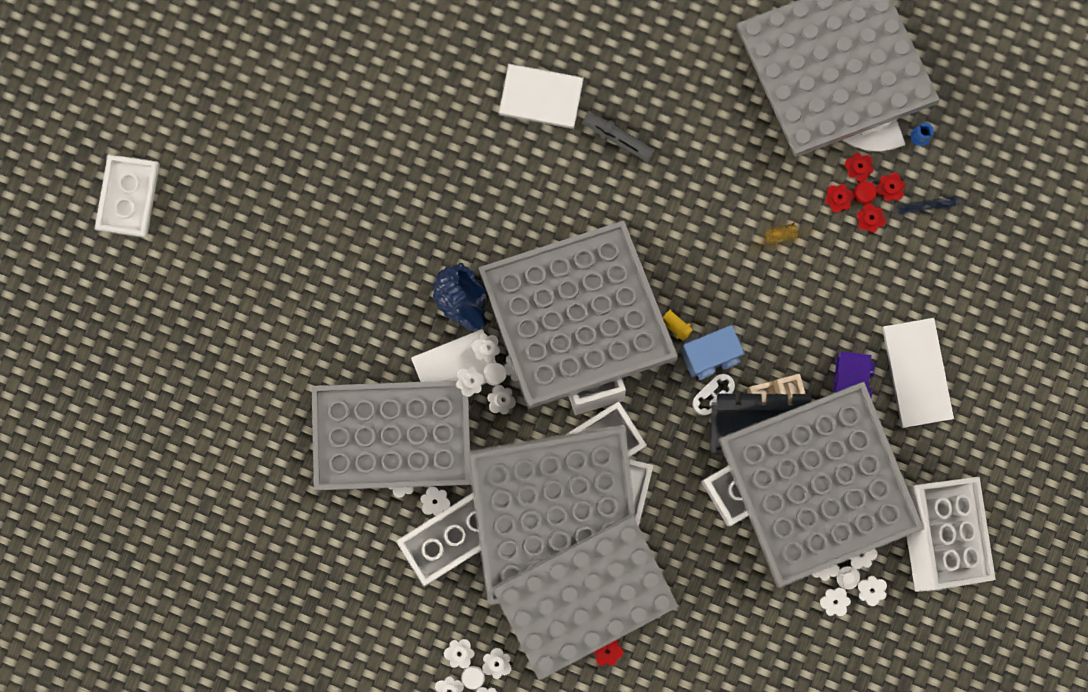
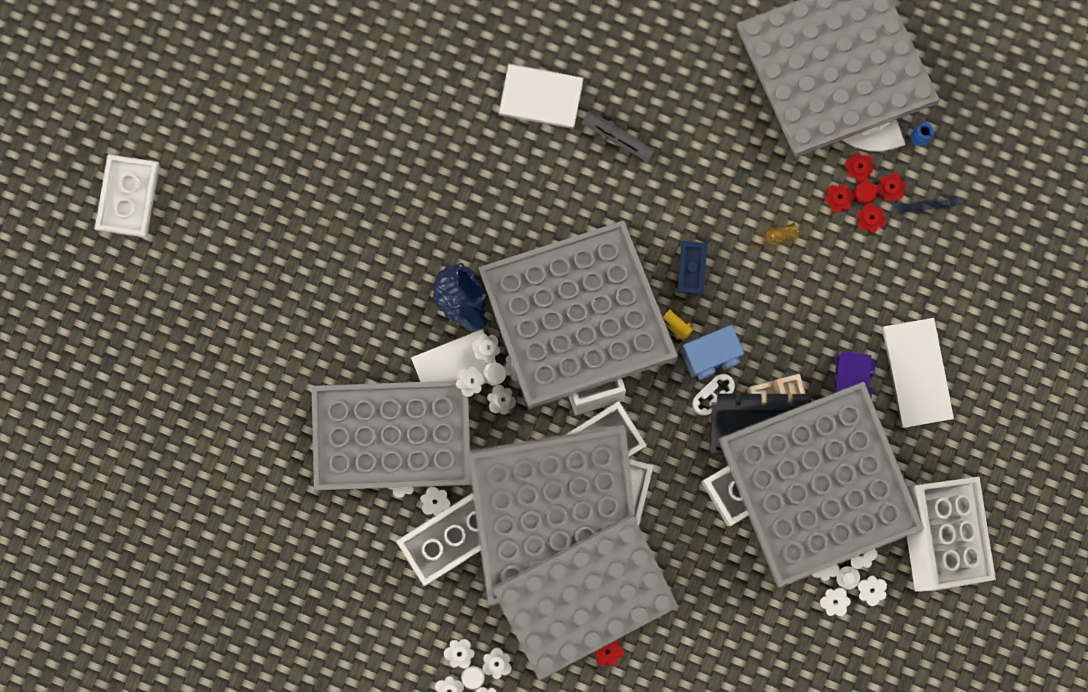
(692, 268): none -> dark blue plate

